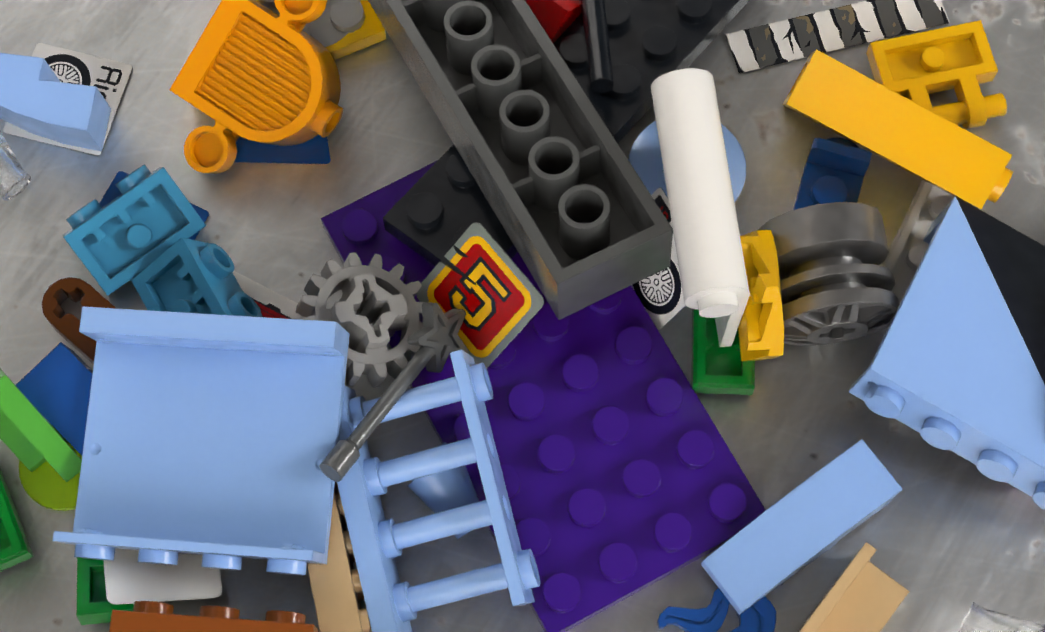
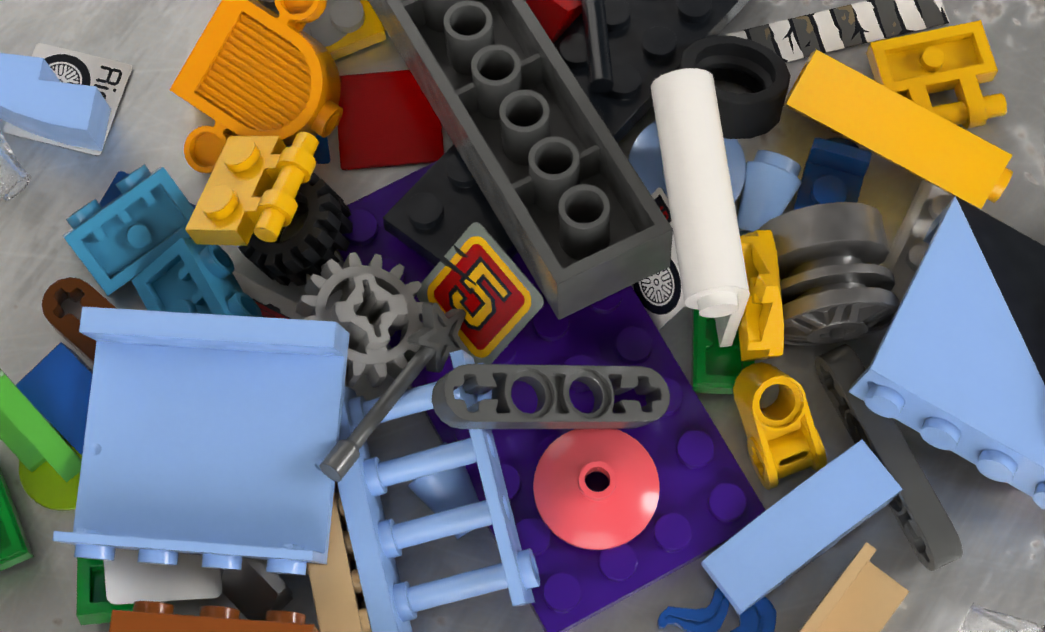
(252, 189): none -> yellow plate
(255, 589): none -> light grey slope
(314, 241): none -> black tyre
(386, 122): none -> red sticker
(552, 391): none -> dark grey beam
(590, 517): none -> coral dish
(751, 66): none -> black tyre
(767, 189): none -> light blue cone
(783, 434): none -> yellow piece
(917, 505): none -> dark grey beam

